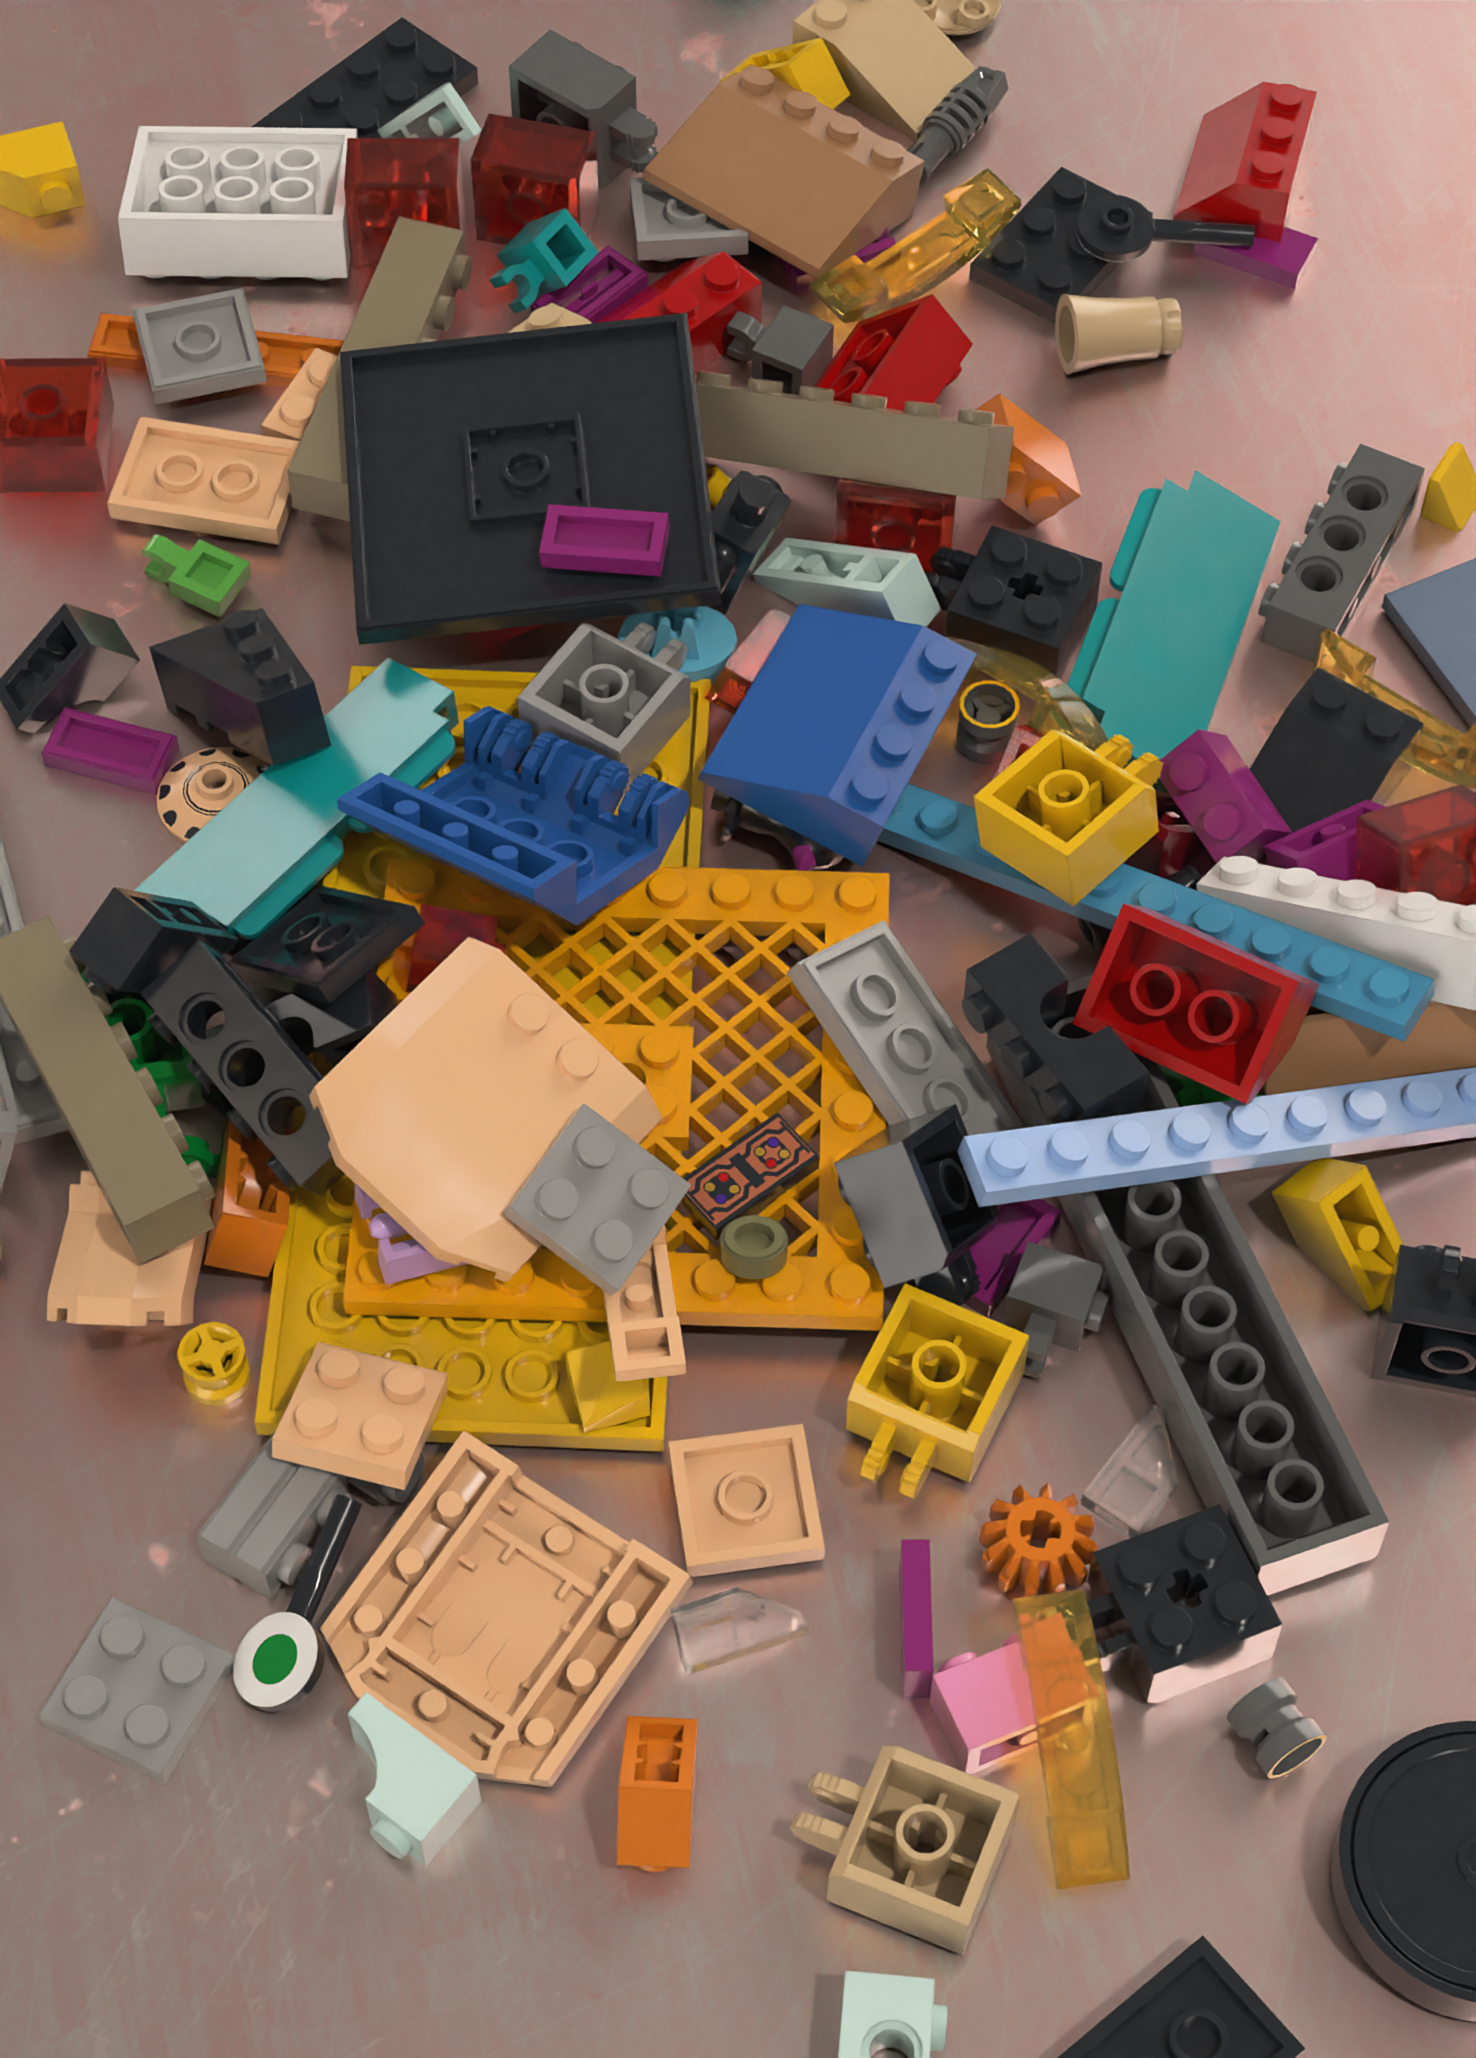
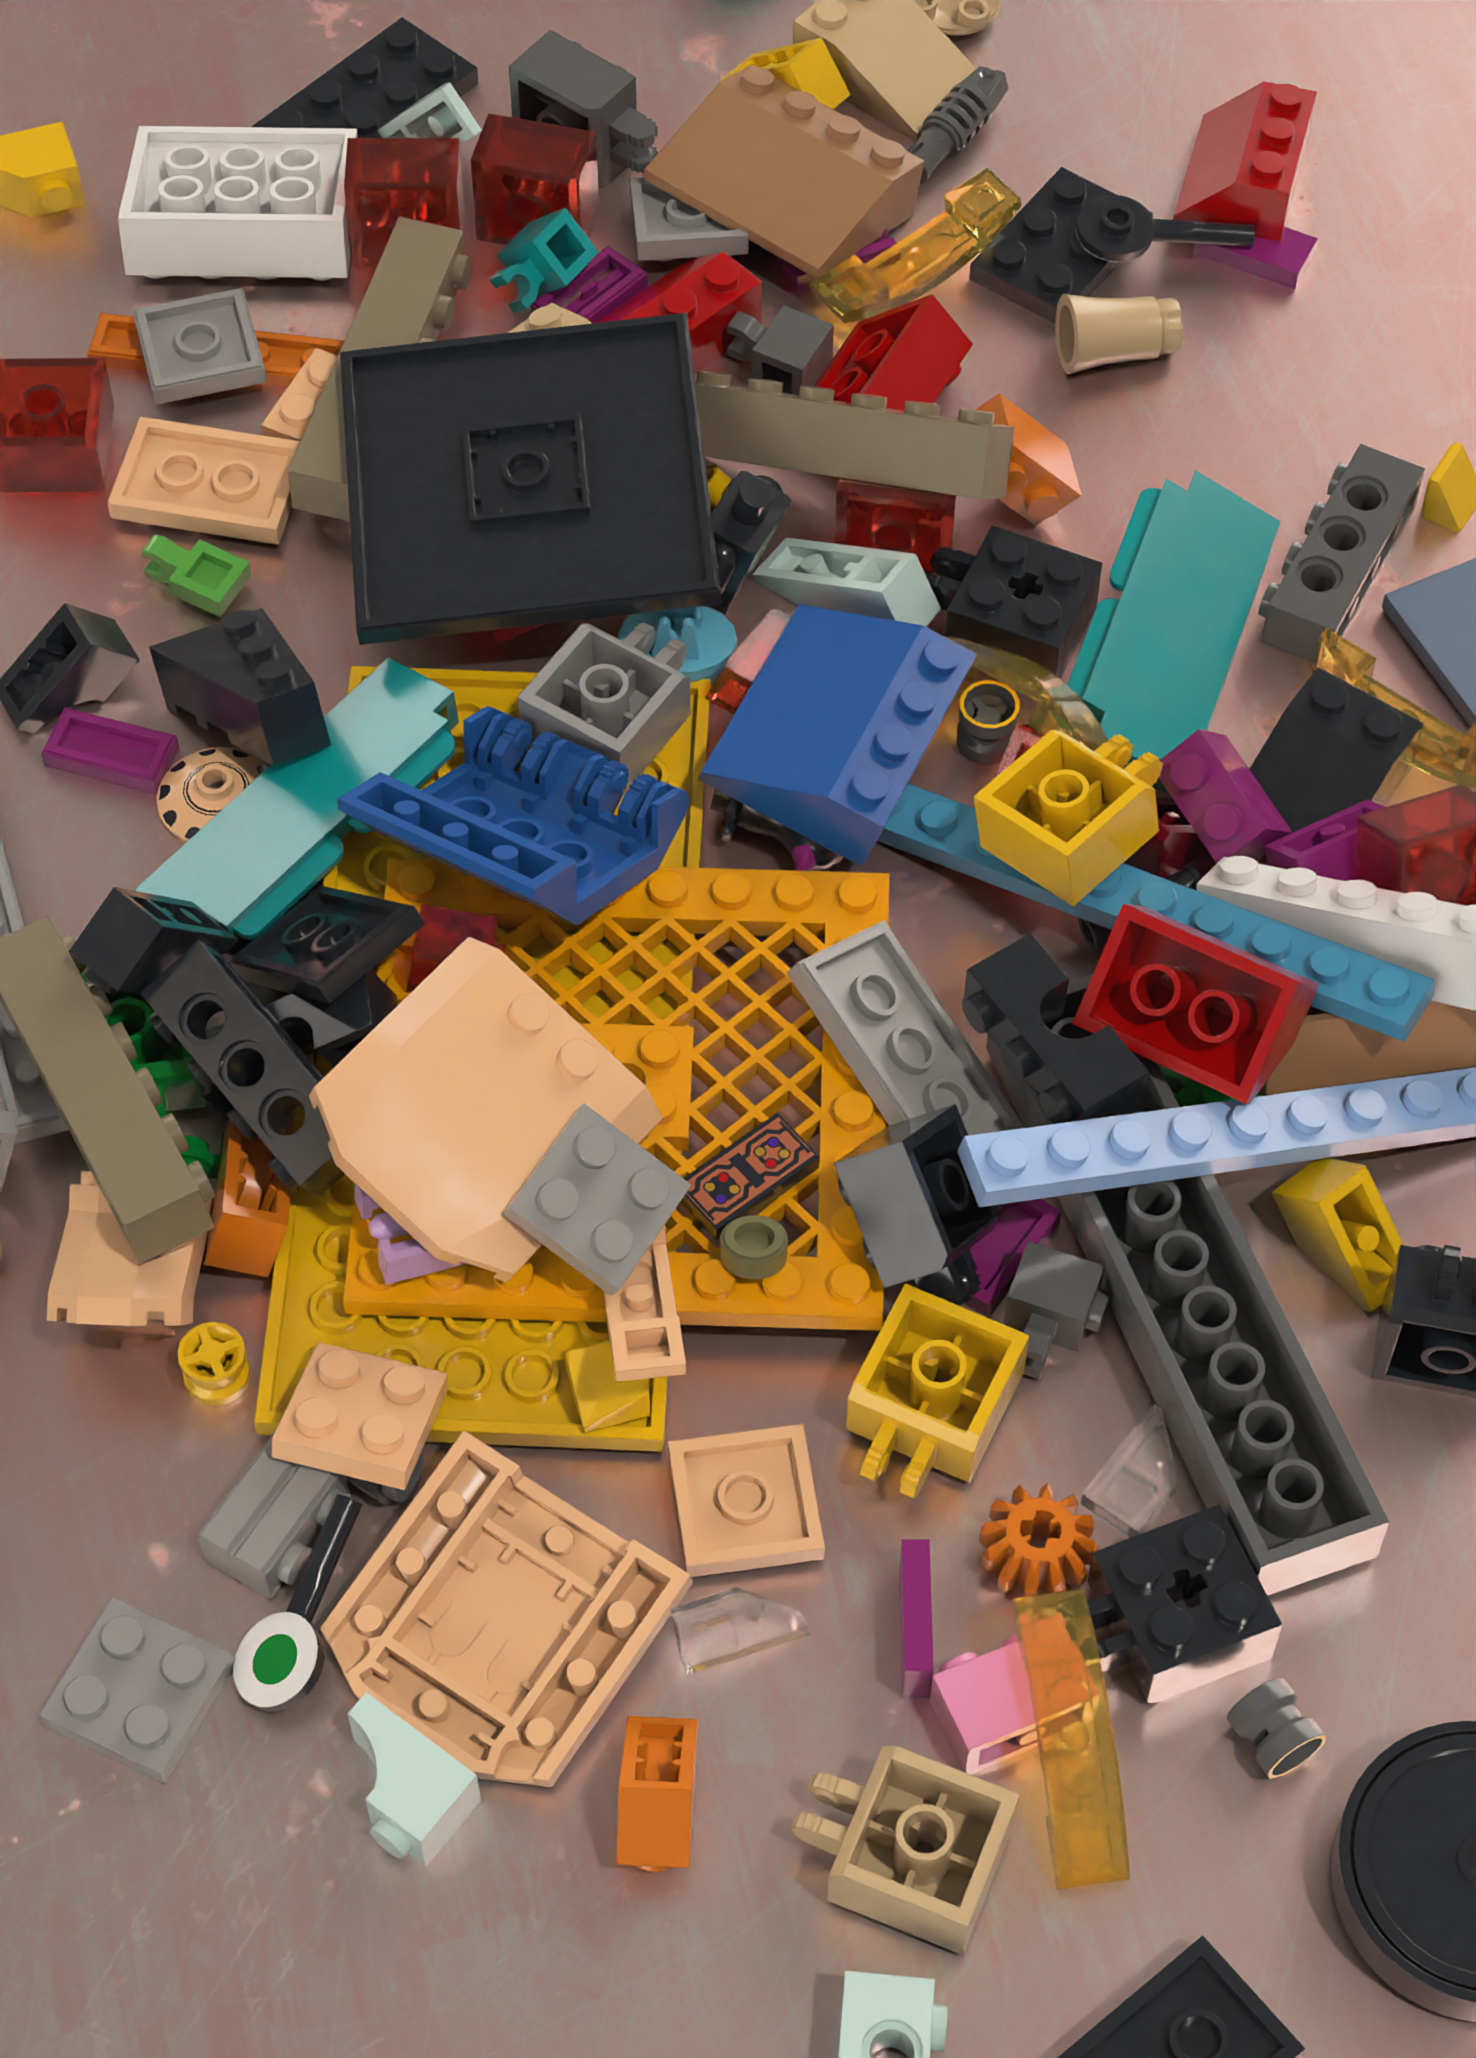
(604, 540): magenta tile -> none

